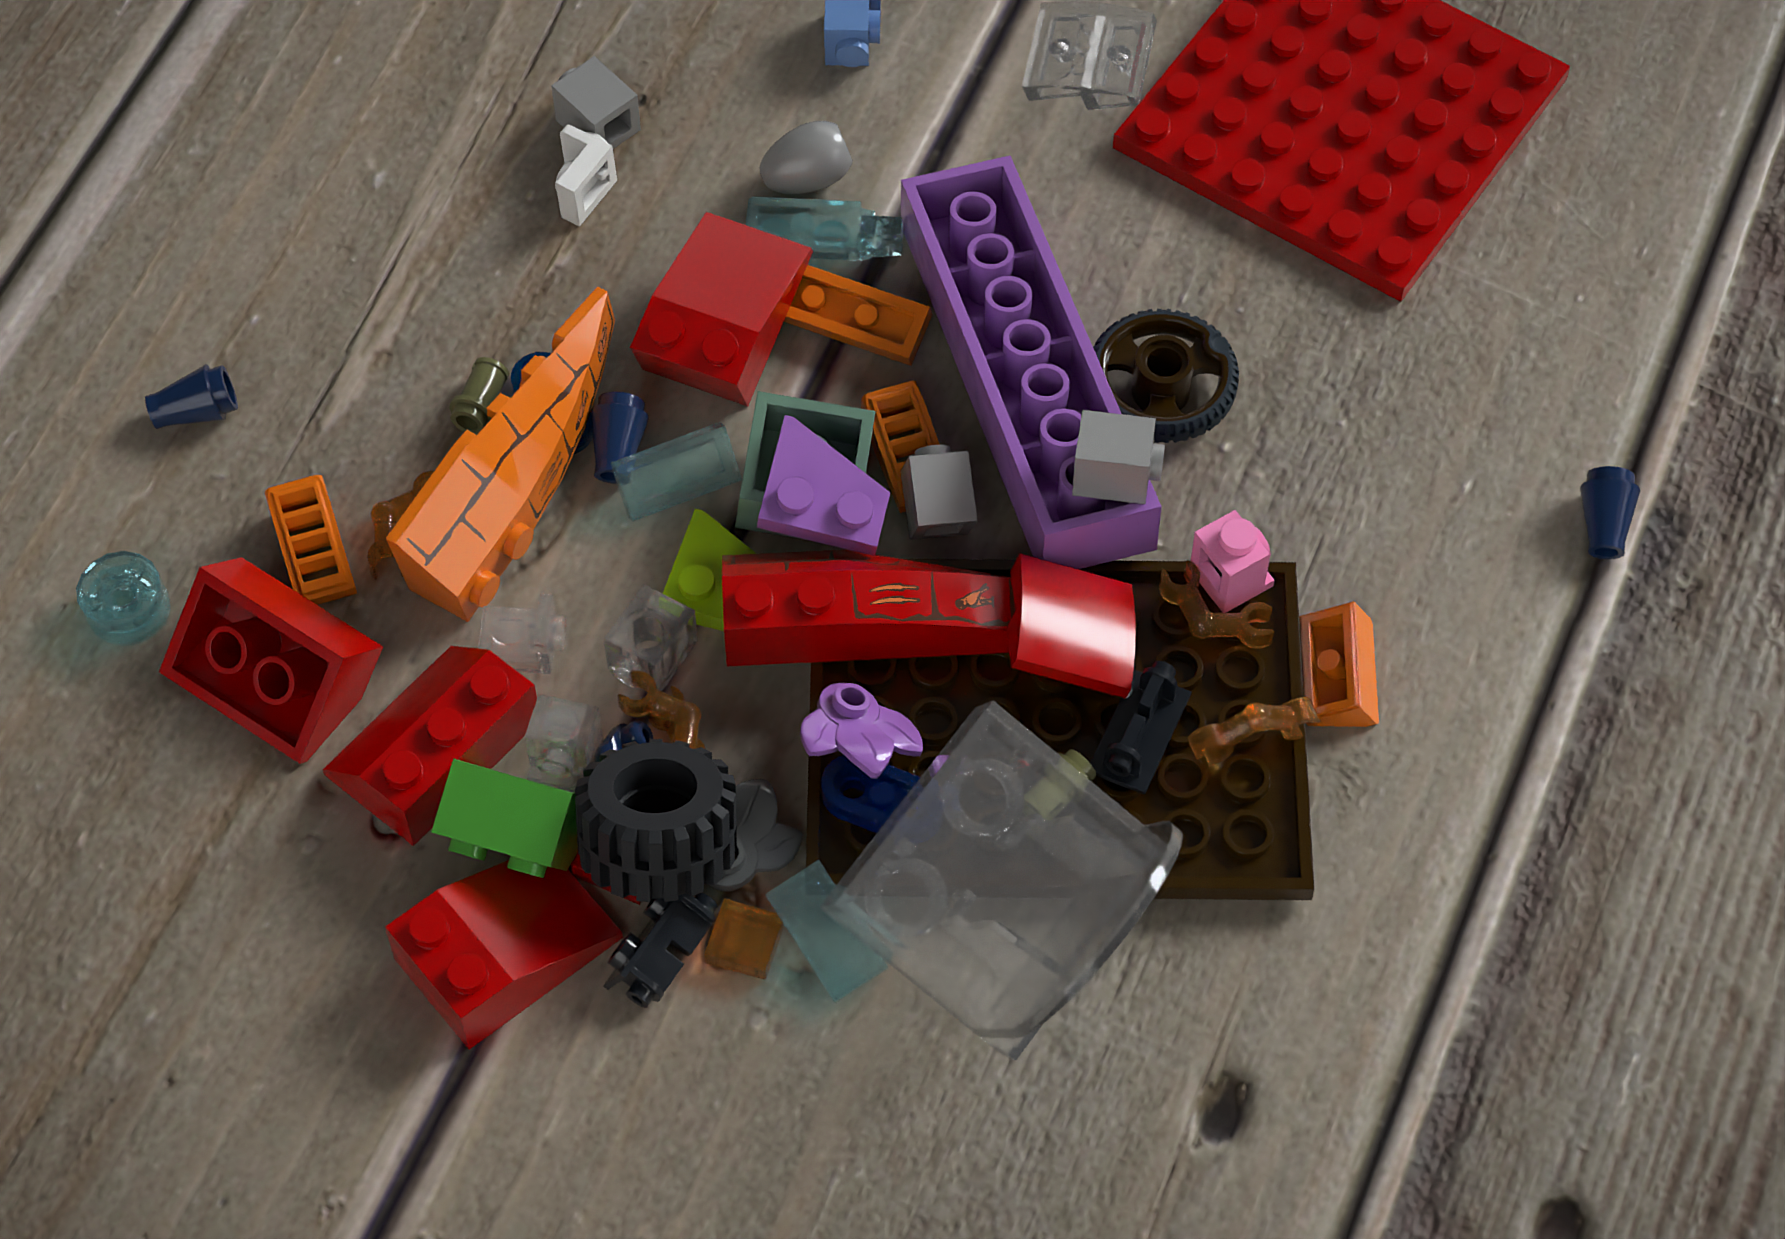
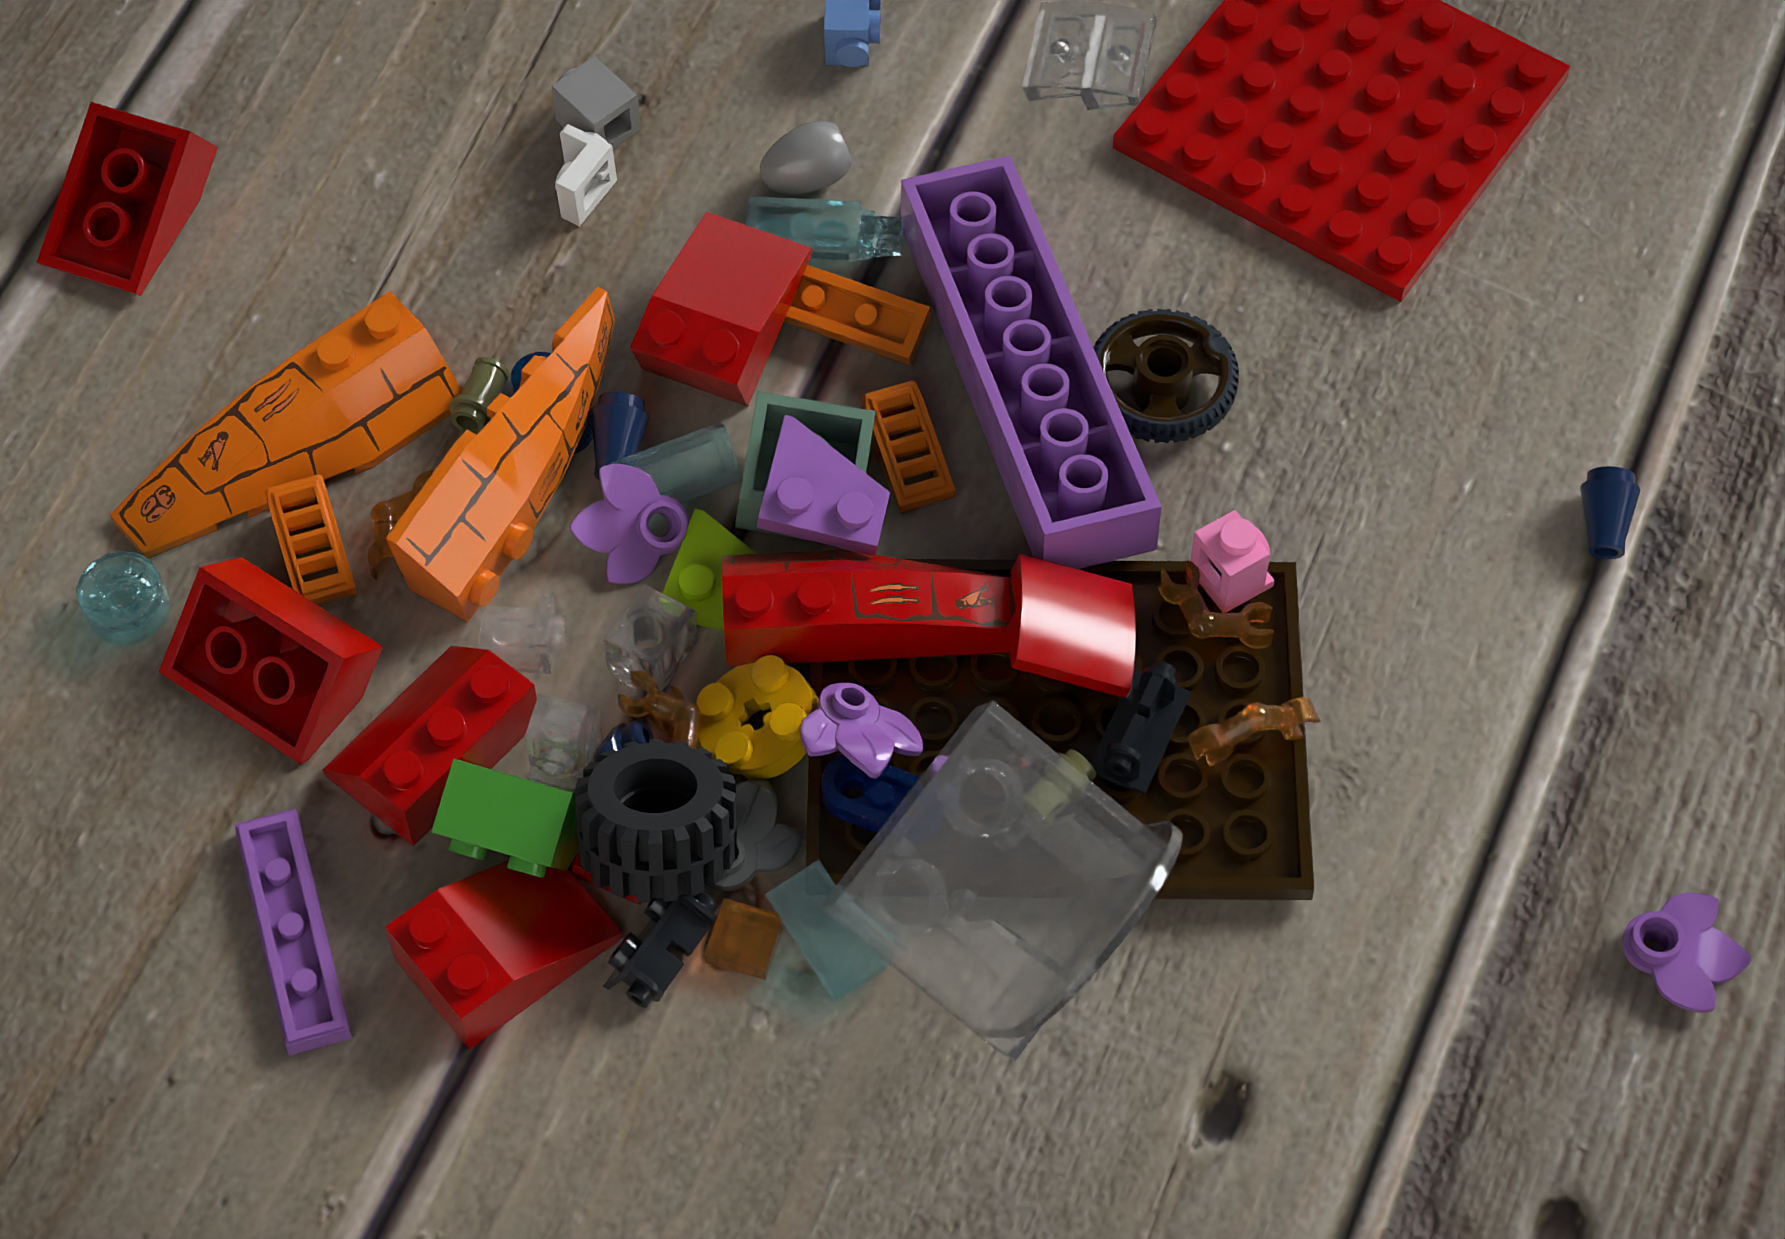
(125, 198): none -> red slope
(193, 399): dark blue cone -> none
(292, 932): none -> medium lavender tile
(317, 413): none -> orange wedge
(622, 523): none -> medium lavender plate
(739, 695): none -> yellow plate
(938, 493): light grey brick -> none
(1116, 457): light grey brick -> none
(1340, 666): orange slope -> none
(1693, 951): none -> medium lavender plate

